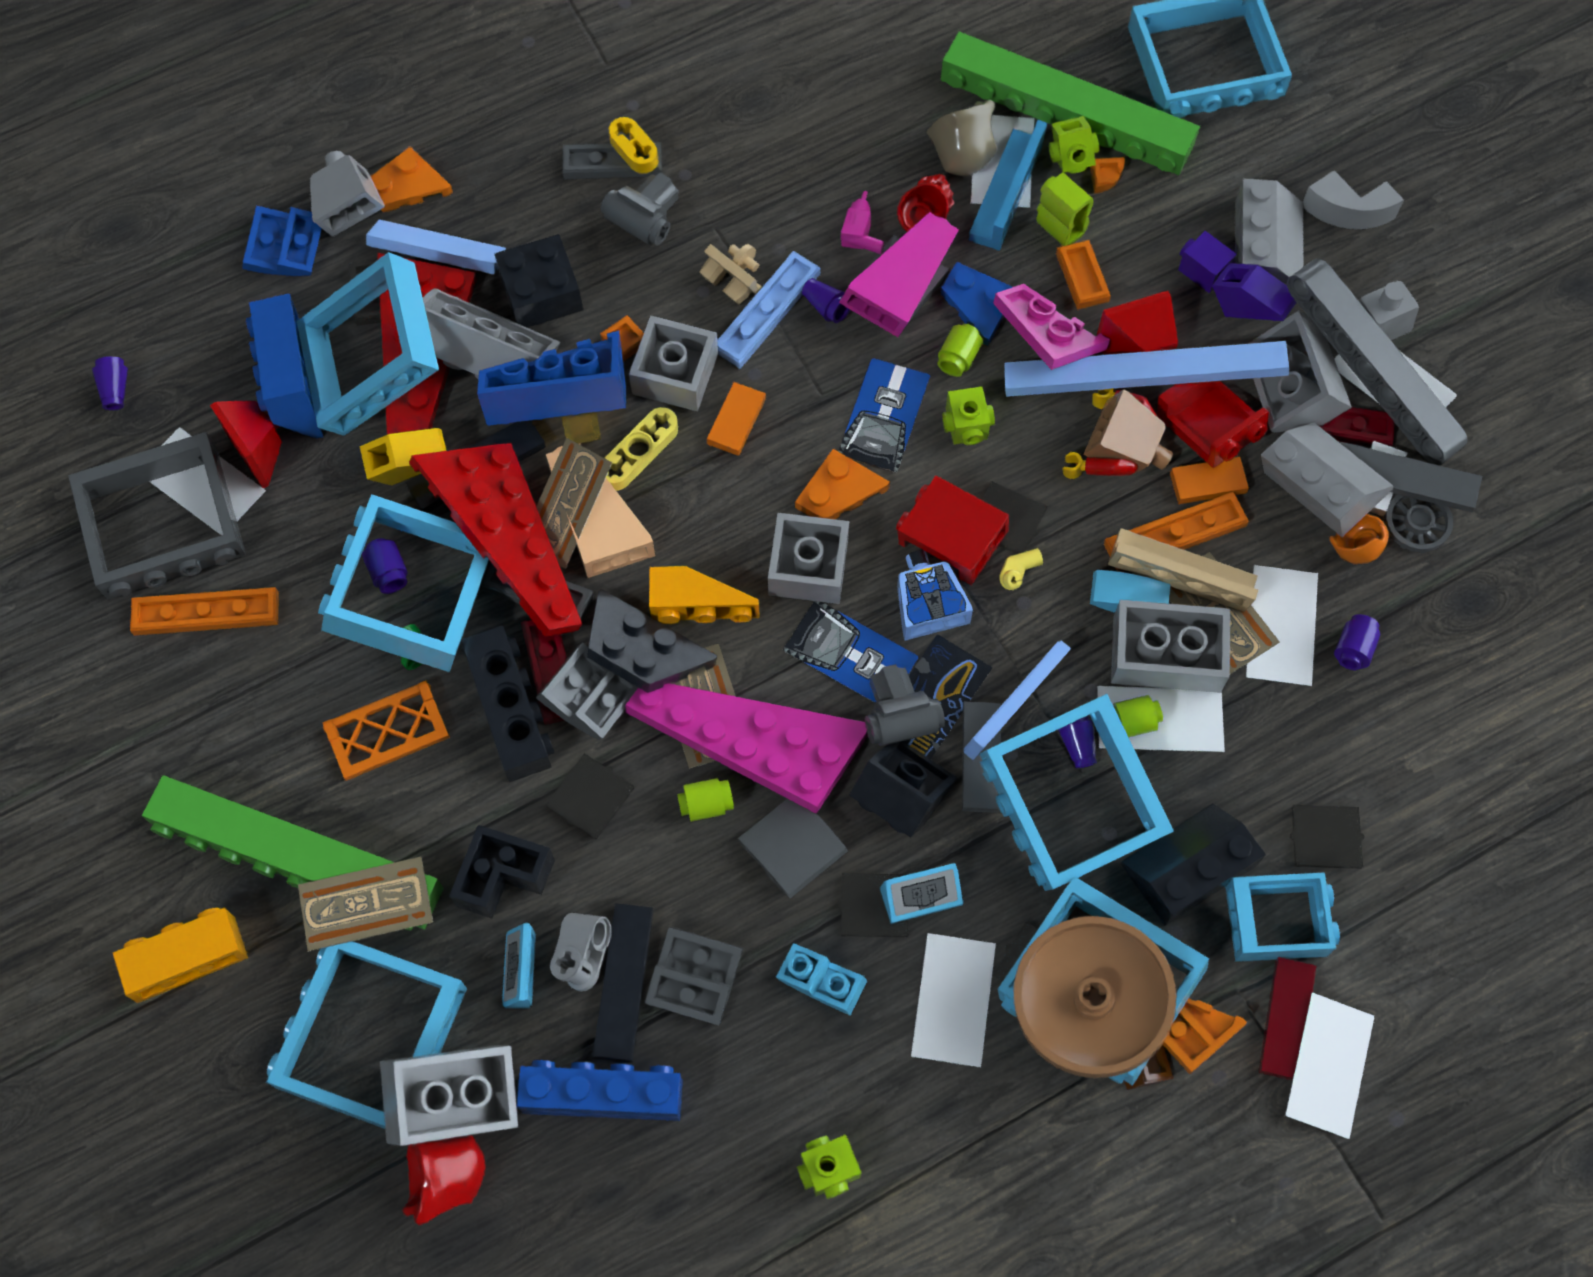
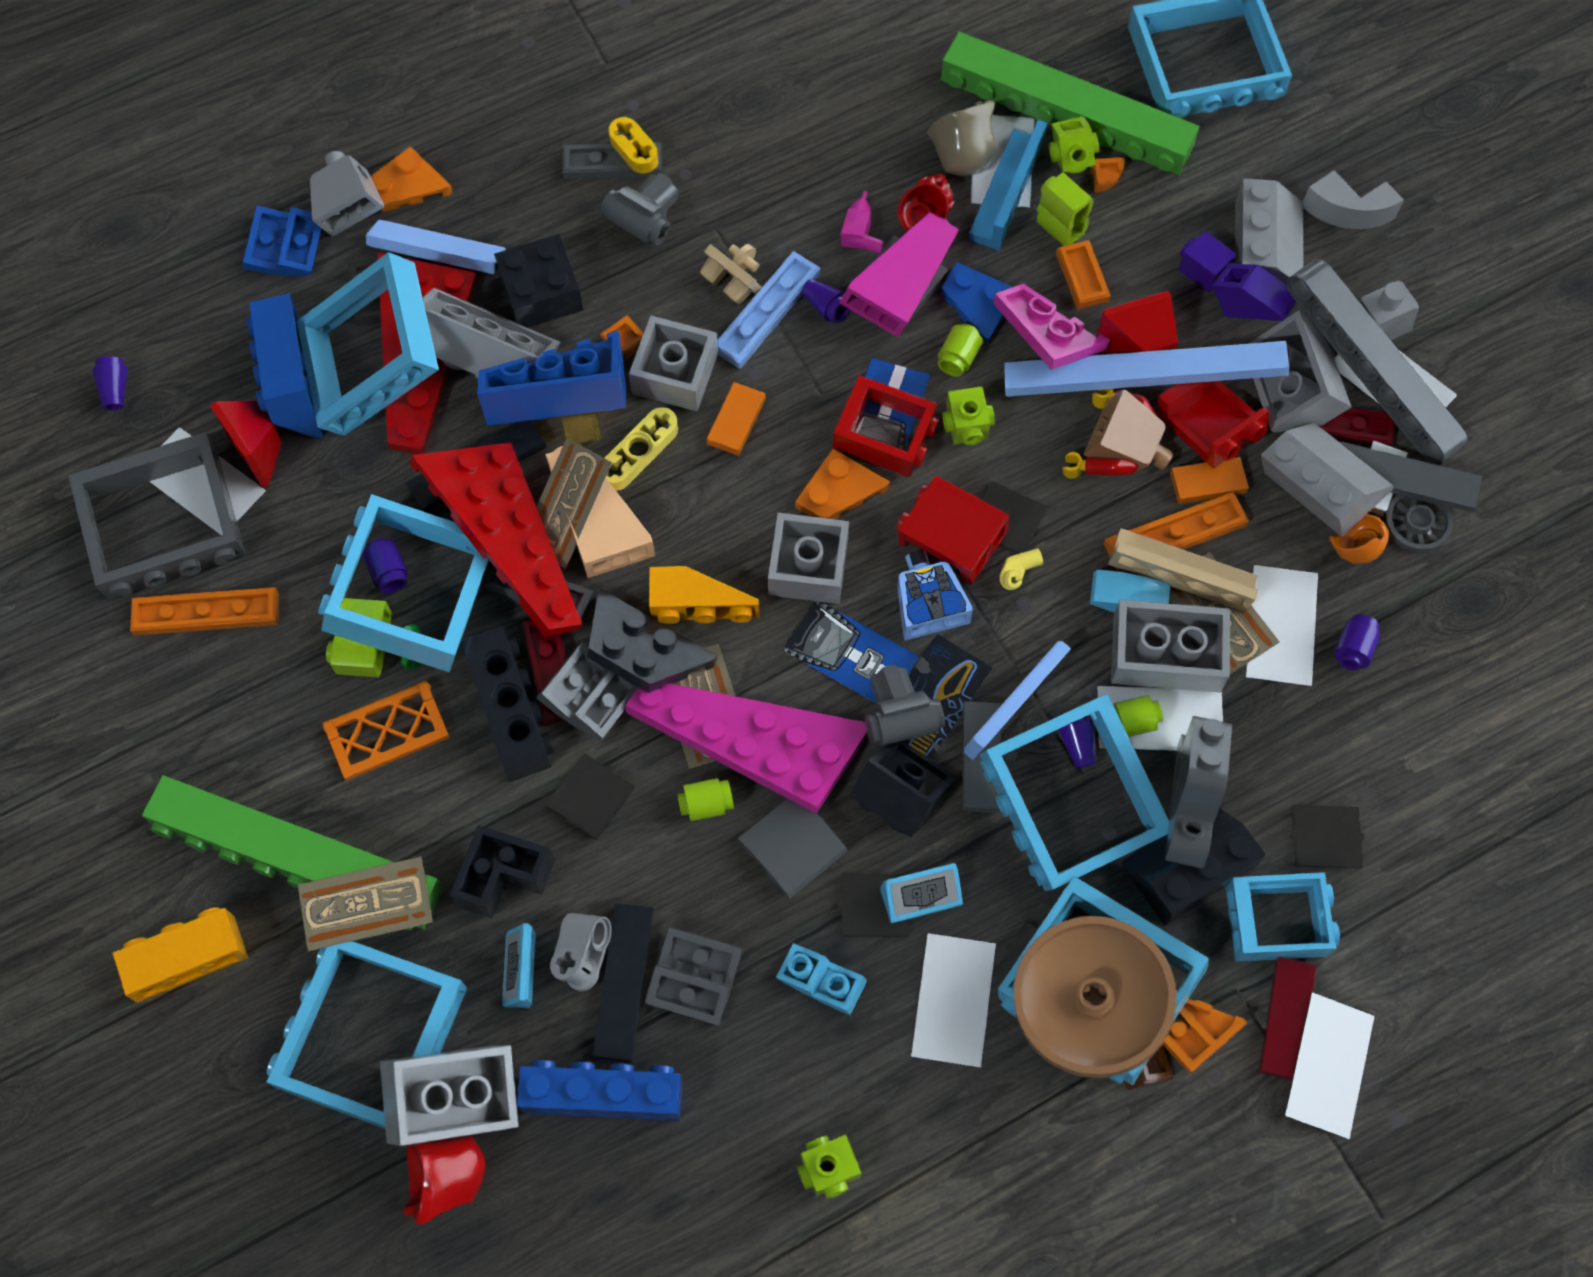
(353, 657): none -> lime brick
(389, 456): yellow slope -> none
(876, 452): none -> red window
(1197, 789): none -> dark grey brick

